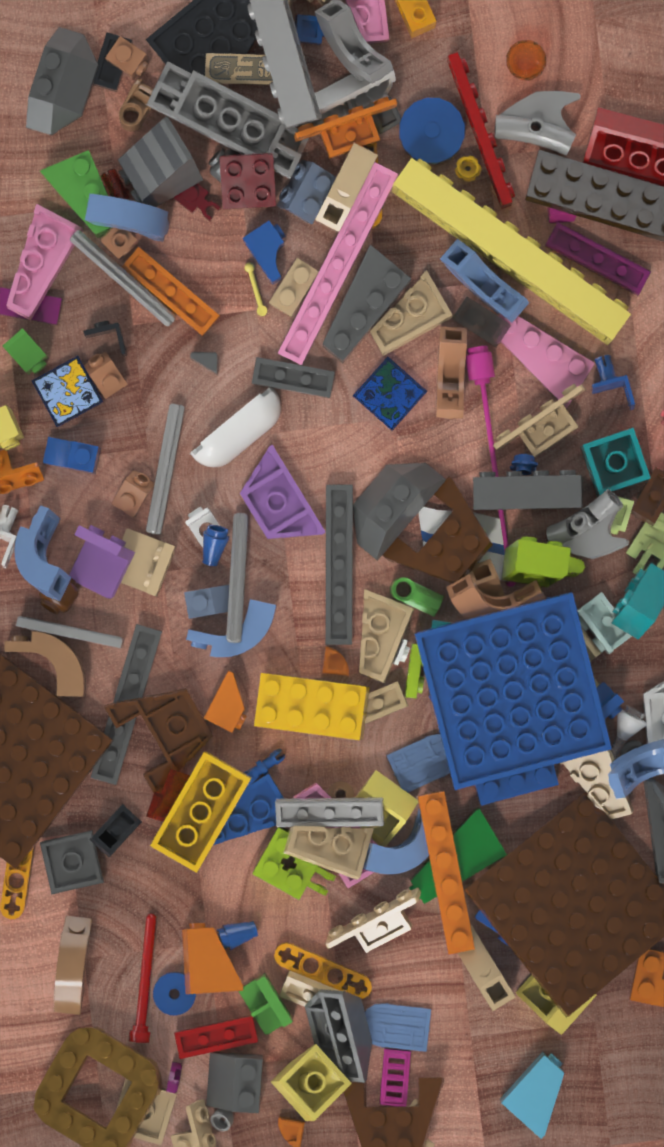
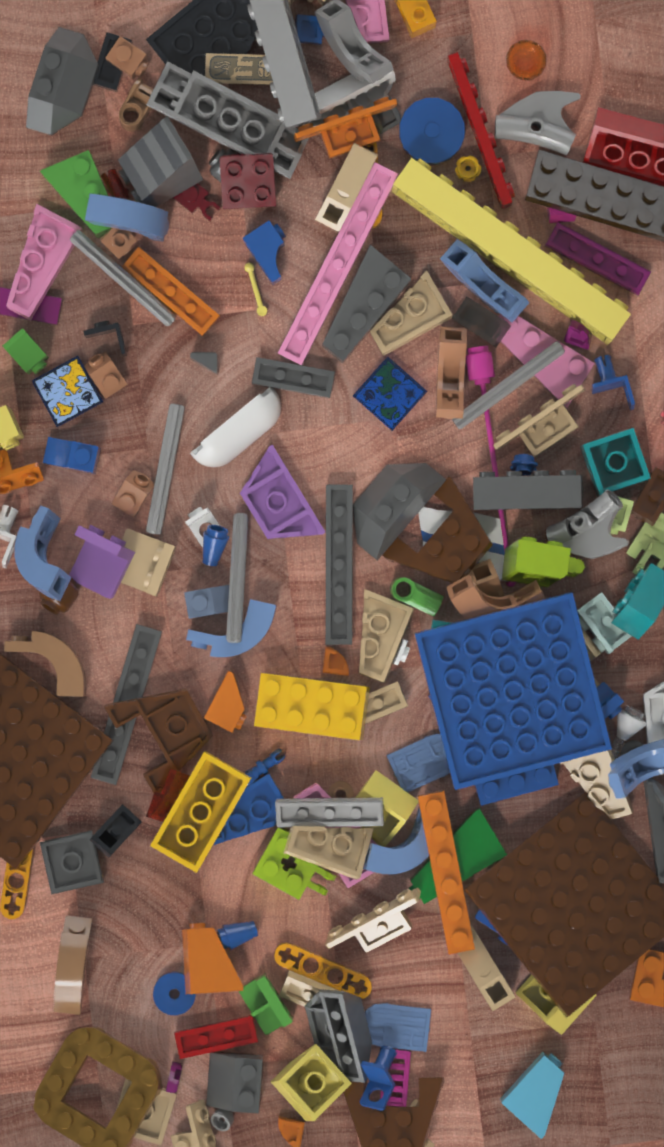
(68, 631): light grey tile -> none
(140, 1031): red piece -> none
(294, 287): tan plate -> none
(306, 191): sand blue bracket -> none
(379, 1078): none -> blue bracket
(414, 683): lime plate -> none
(510, 384): none -> light grey axle
(578, 335): none -> magenta tile

